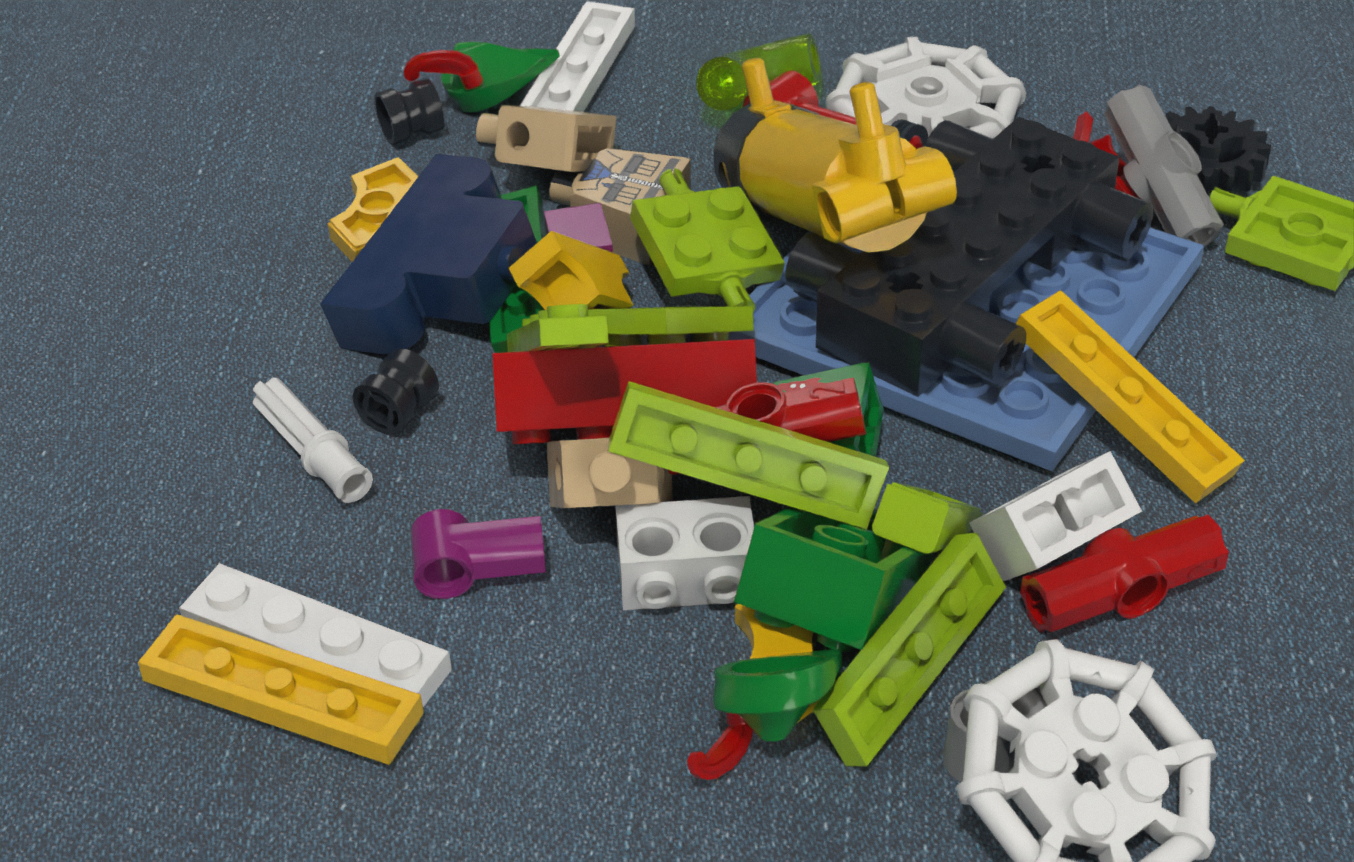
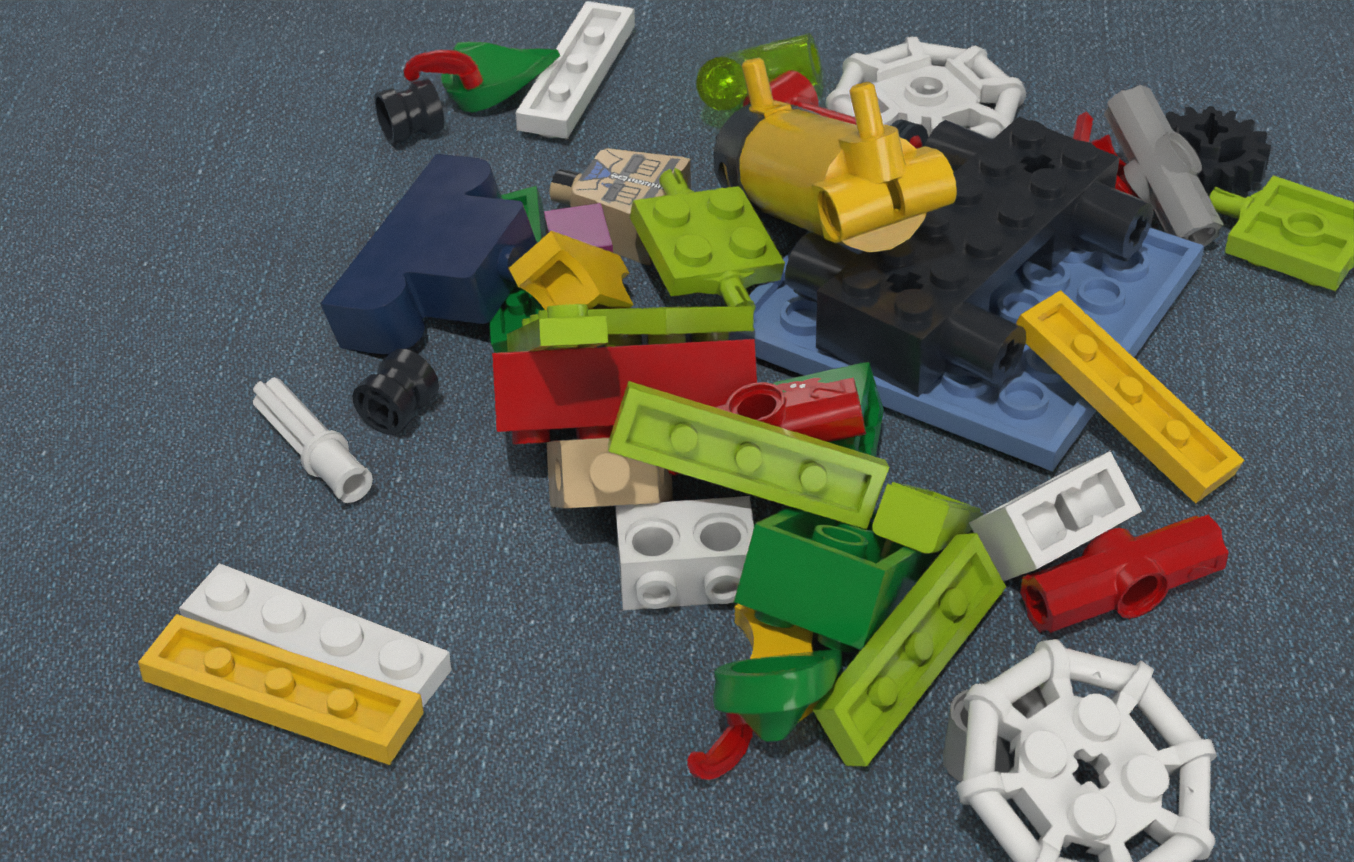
(376, 196): yellow tile -> none
(454, 553): magenta piece -> none
(546, 136): tan torso -> none

